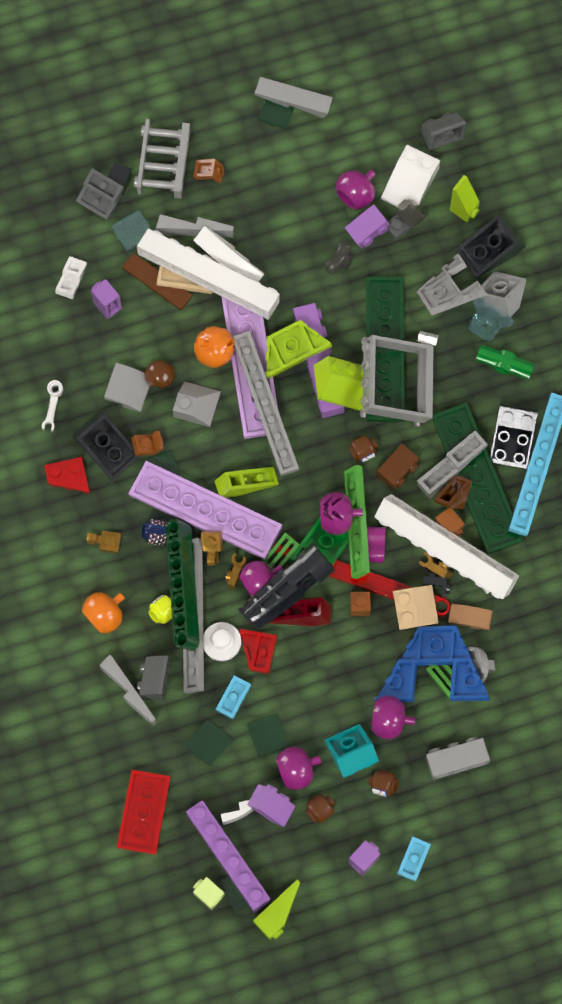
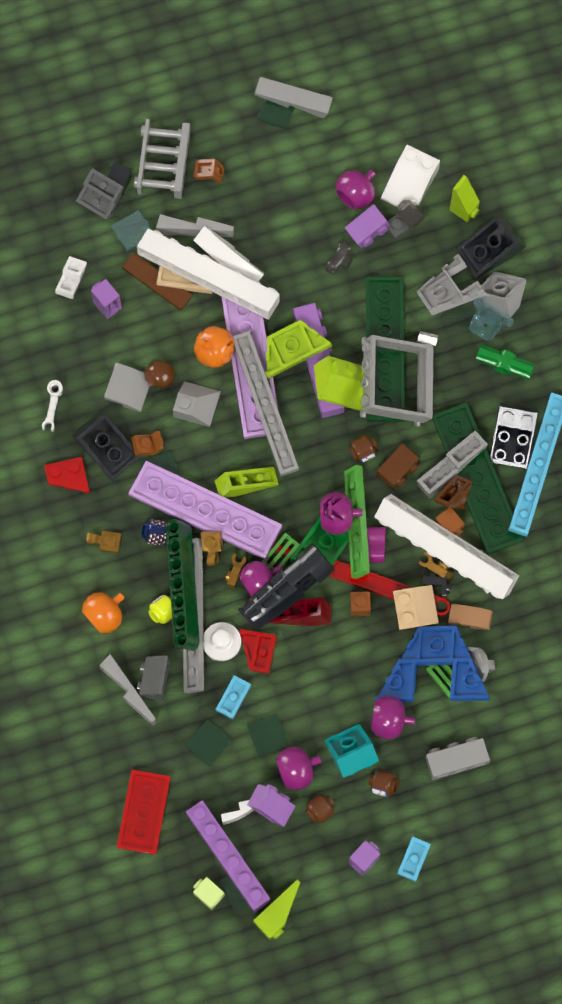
(443, 130): dark grey slope -> none

